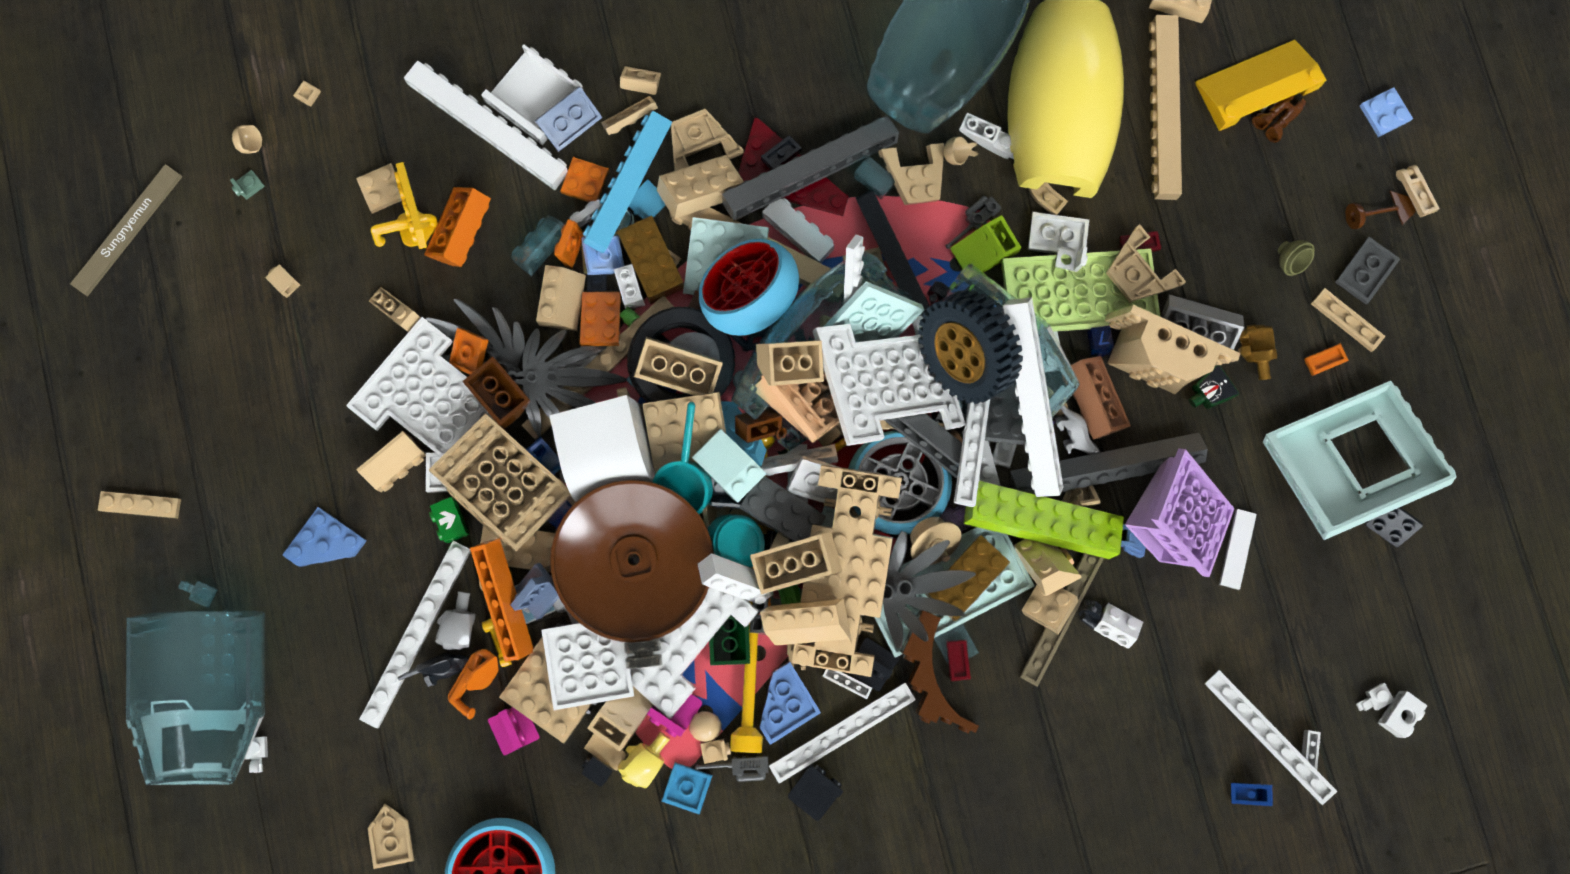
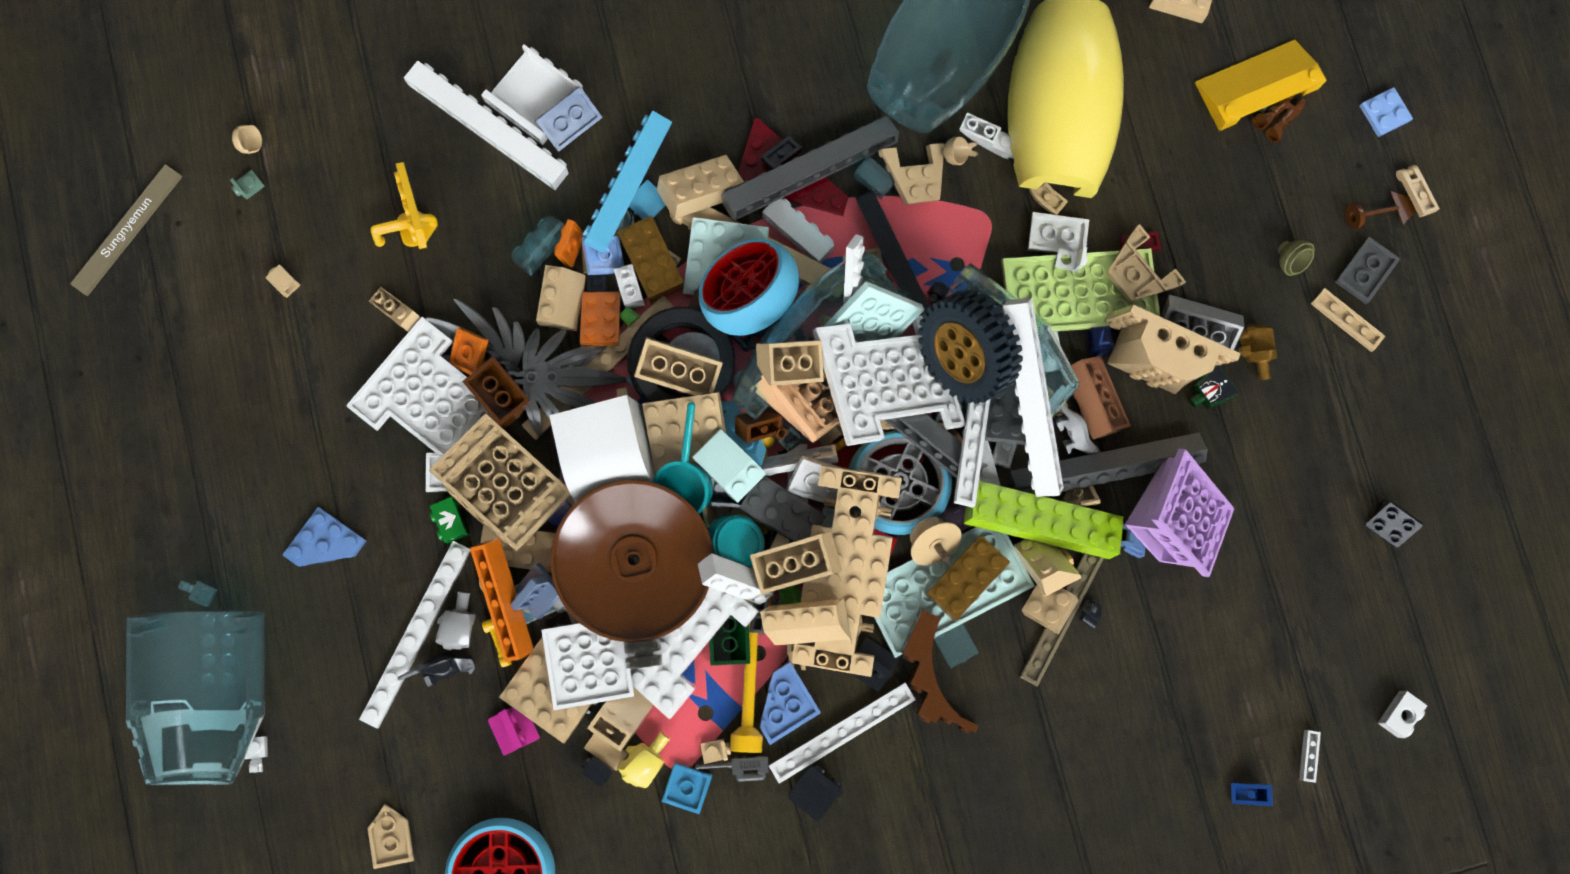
(139, 504): tan plate -> none
(307, 93): tan tile -> none
(380, 188): tan plate -> none
(392, 462): tan slope -> none
(458, 226): orange slope -> none
(473, 678): orange piece -> none
(545, 455): blue slope -> none
(584, 180): orange plate -> none
(585, 215): white plate -> none
(629, 116): tan plate -> none
(640, 80): tan slope -> none
(680, 720): dark pink bracket -> none
(699, 133): tan wing -> none
(705, 726): tan hair -> none
(848, 682): white piece -> none
(902, 589): dark grey plant -> none
(958, 660): dark red tile -> none
(978, 219): dark grey piece -> none
(987, 246): lime slope -> none
(1119, 626): white bracket -> none
(1166, 107): tan brick -> none
(1237, 549): white tile -> none
(1270, 737): white plate -> none
(1326, 359): orange tile -> none
(1326, 482): light aqua panel -> none
(1377, 698): white plate -> none

